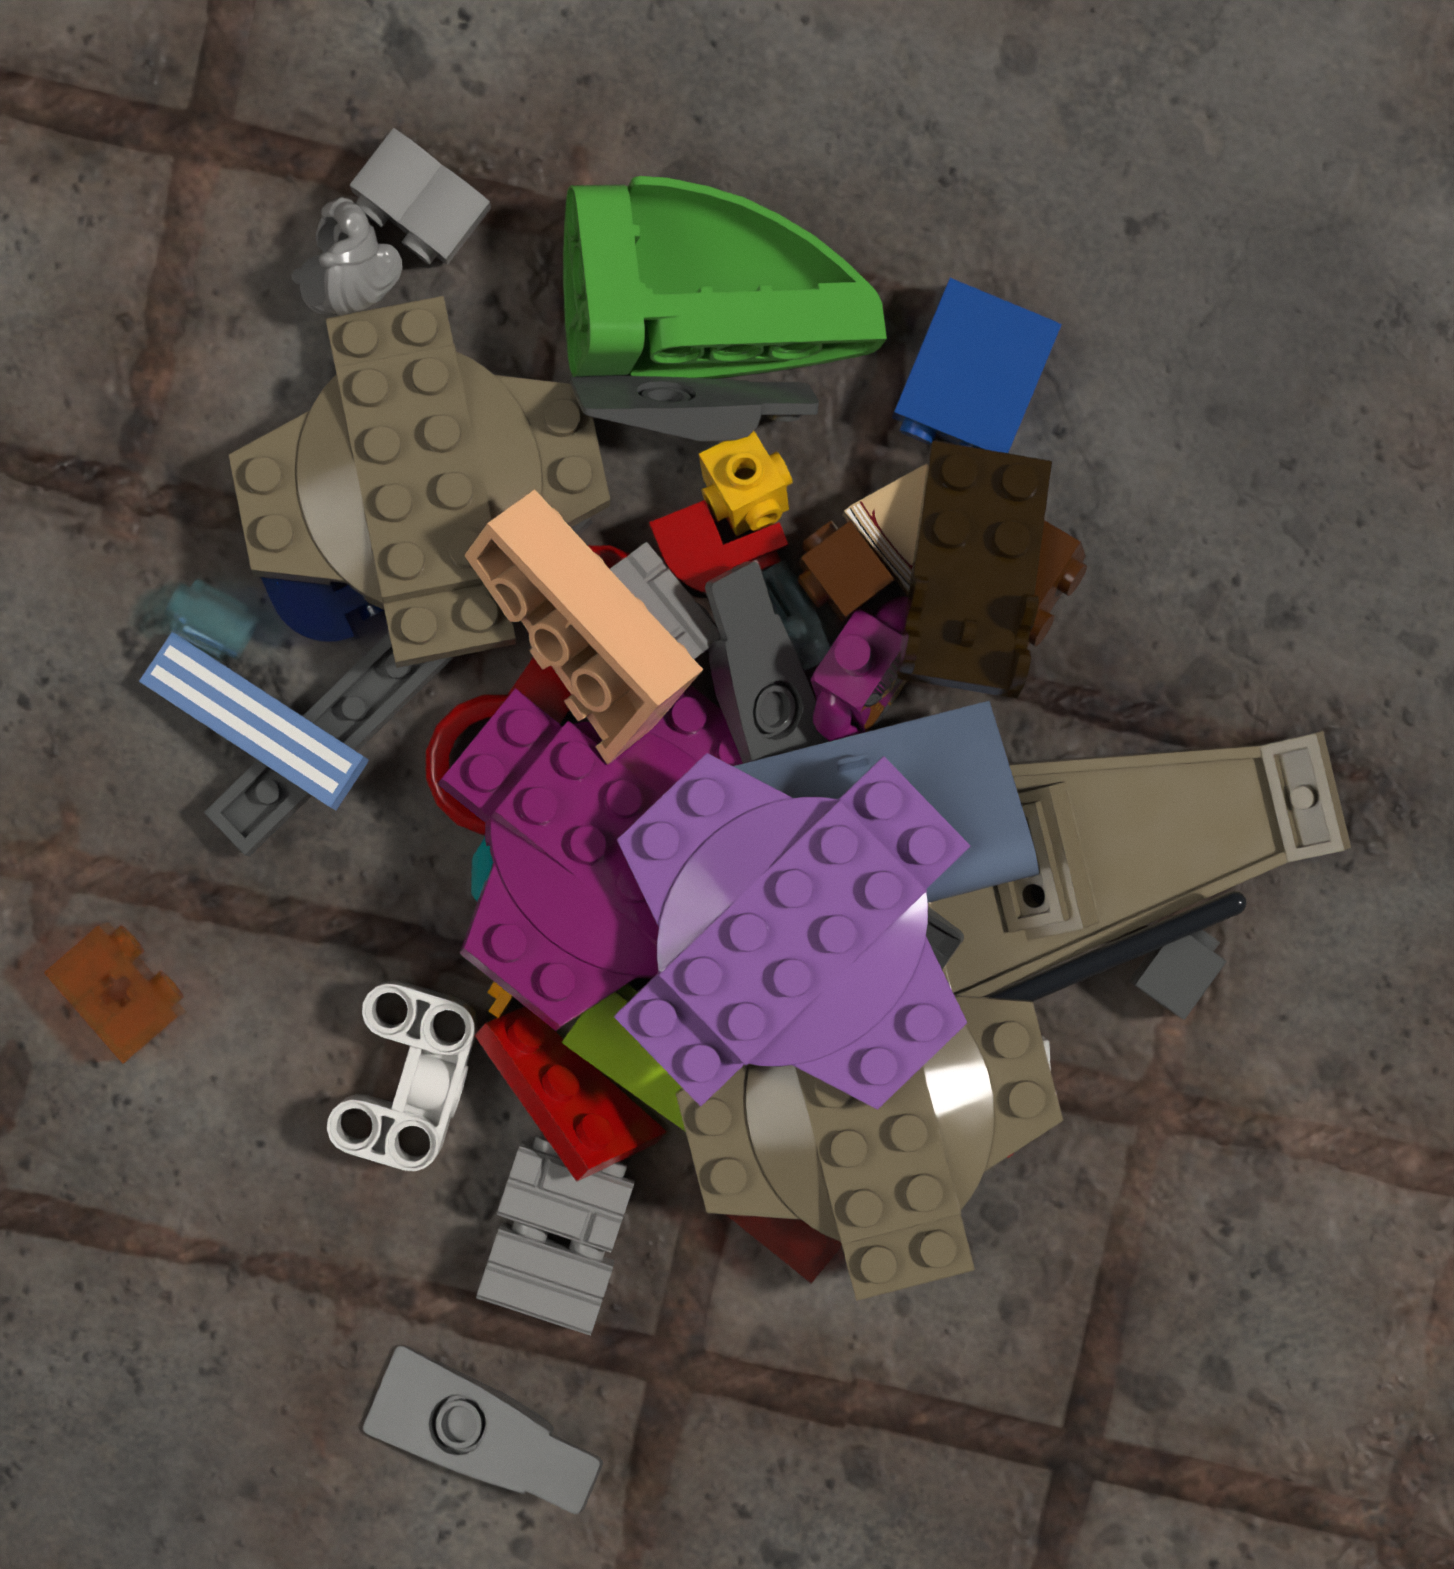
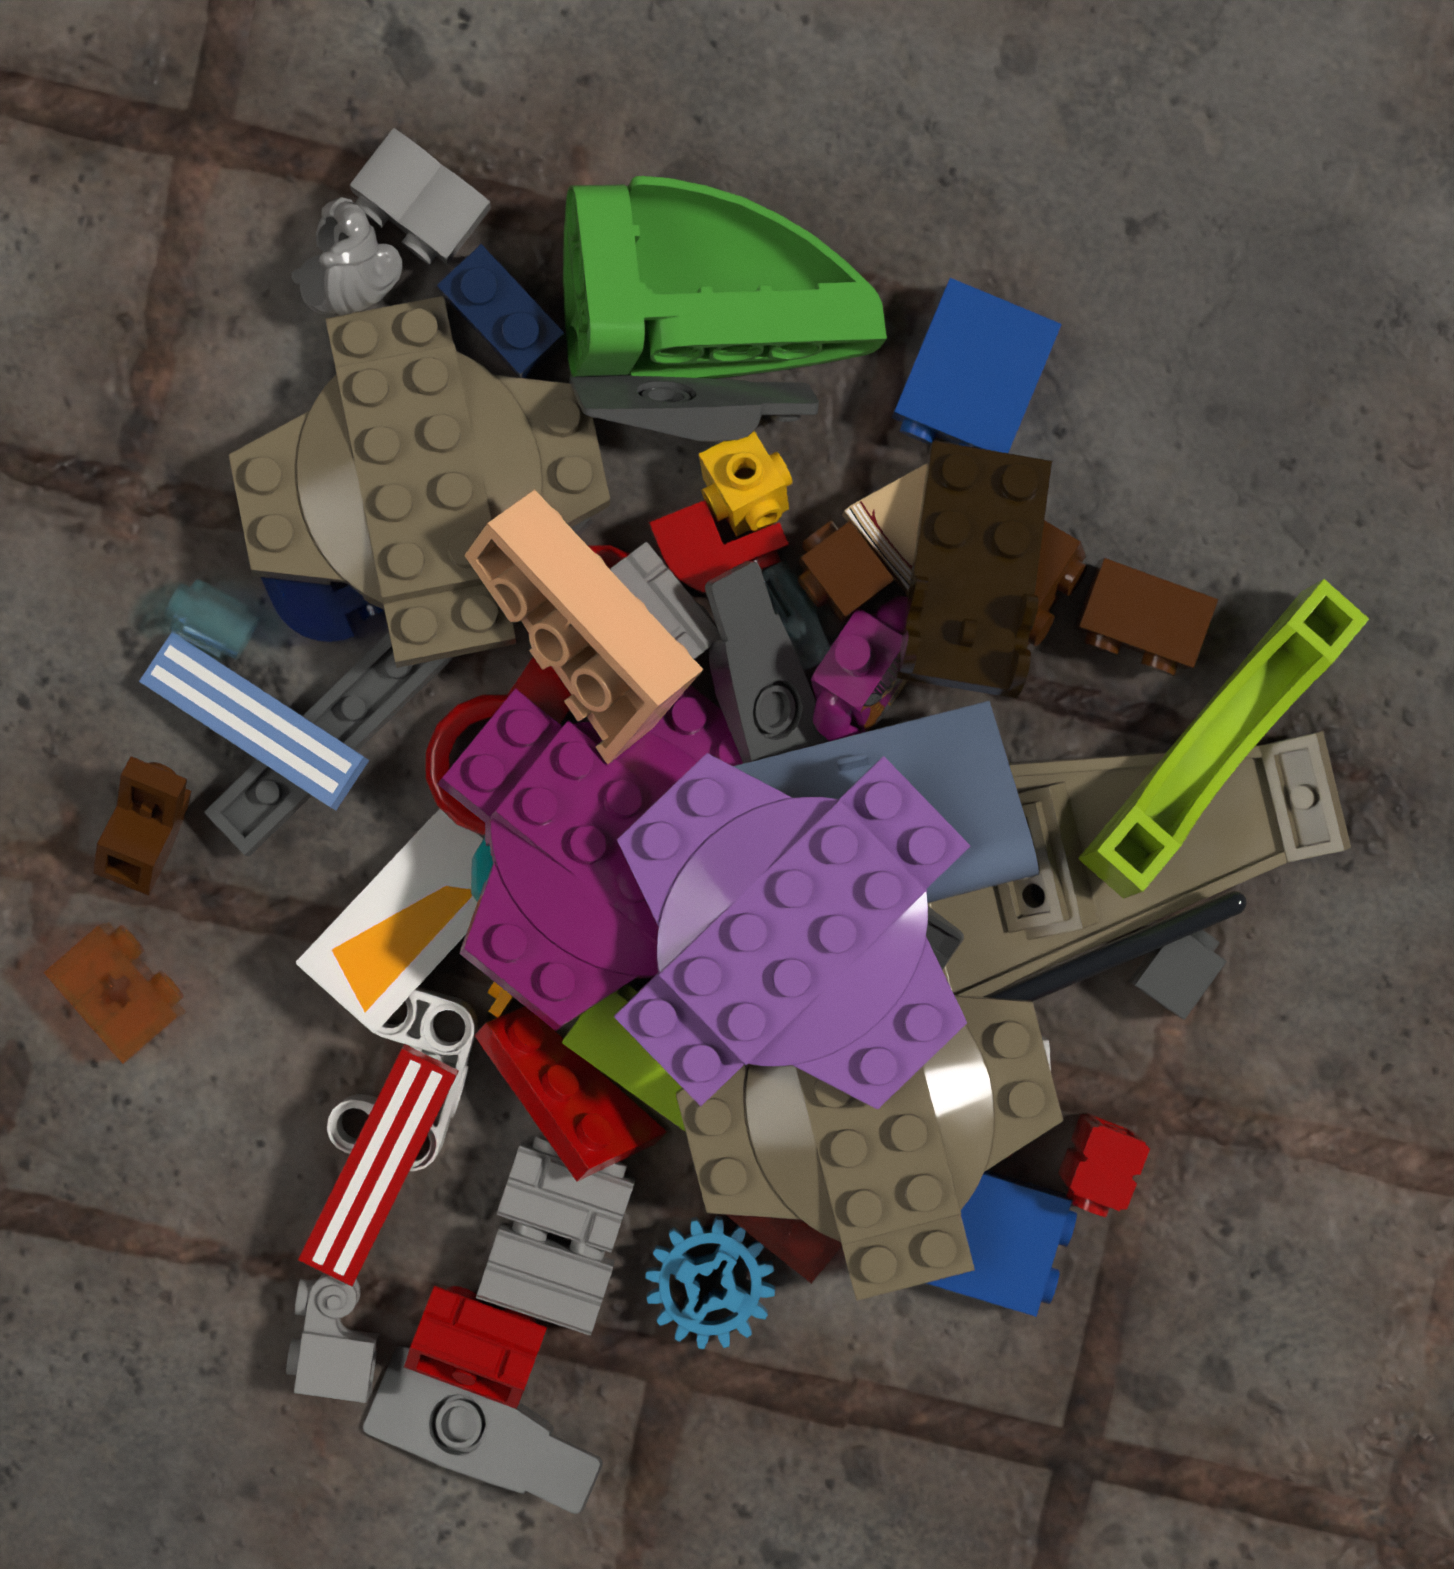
(142, 826): none -> reddish brown brick
(329, 1356): none -> light grey brick
(378, 1165): none -> red tile
(398, 924): none -> white sticker
(475, 1345): none -> red brick
(502, 312): none -> dark blue brick
(734, 1295): none -> dark azure gear
(1013, 1243): none -> blue brick
(1102, 1165): none -> red brick
(1144, 616): none -> reddish brown brick
(1190, 774): none -> lime arch

